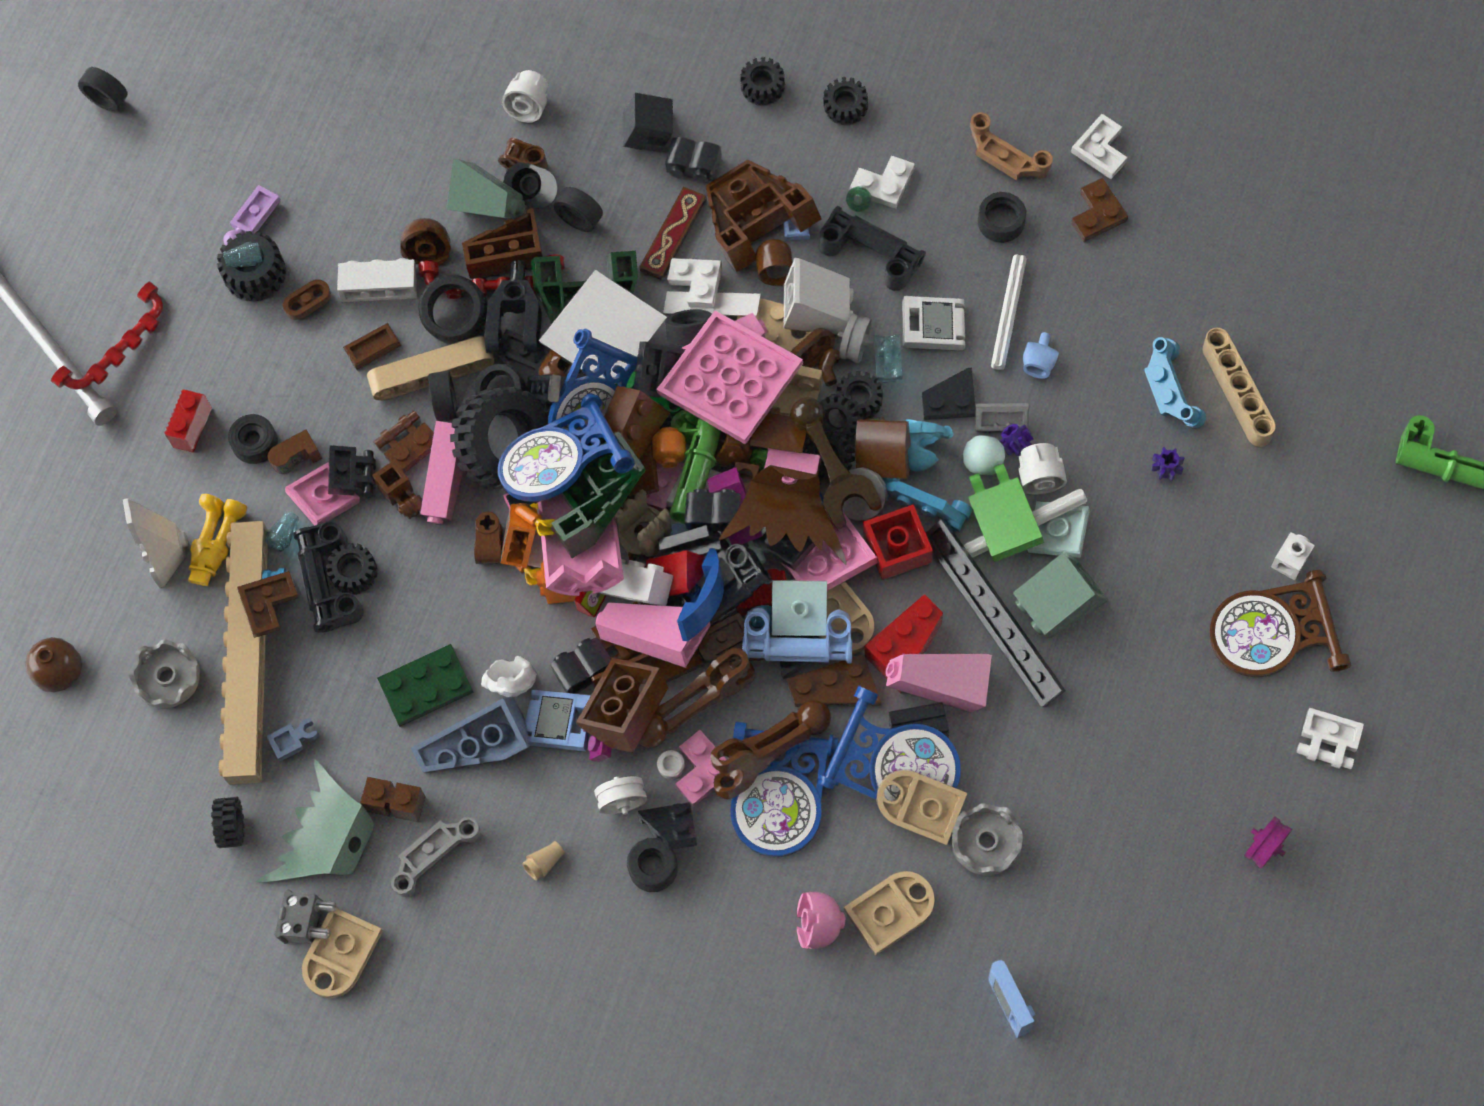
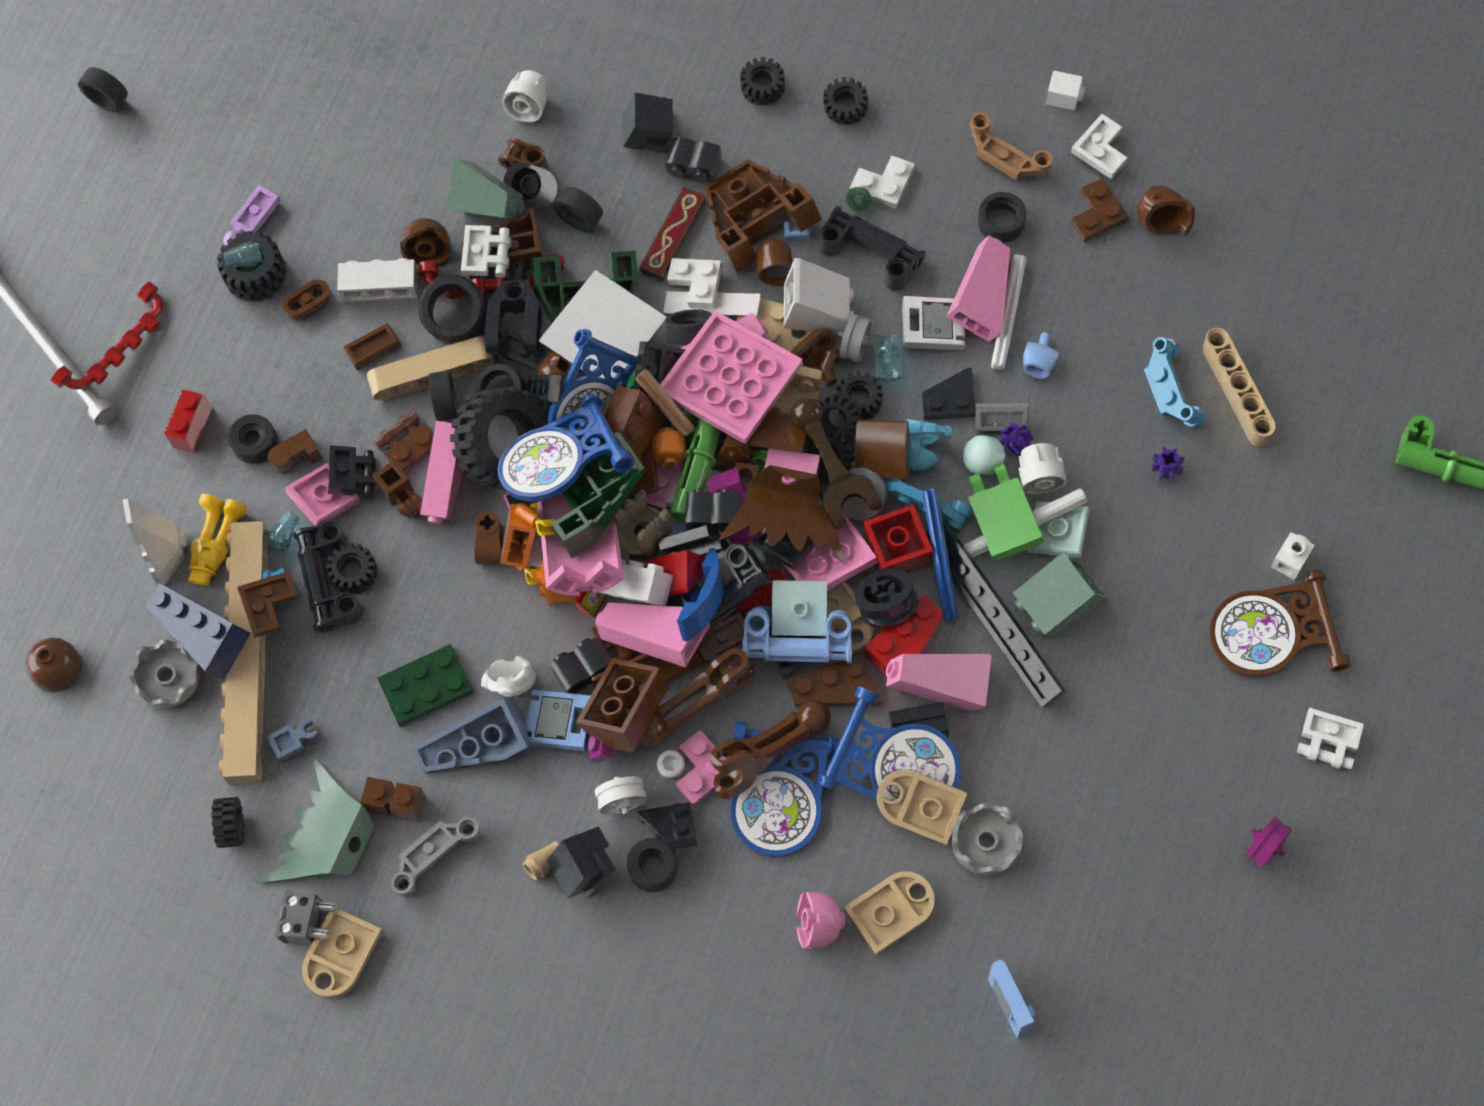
(202, 633): none -> wedge
(476, 251): none -> white plate
(582, 863): none -> black plate
(664, 402): none -> medium nougat axle
(886, 598): none -> black wheel
(940, 555): none -> blue axle
(983, 291): none -> bright pink slope
(1065, 90): none -> white brick
(1165, 211): none -> reddish brown helmet

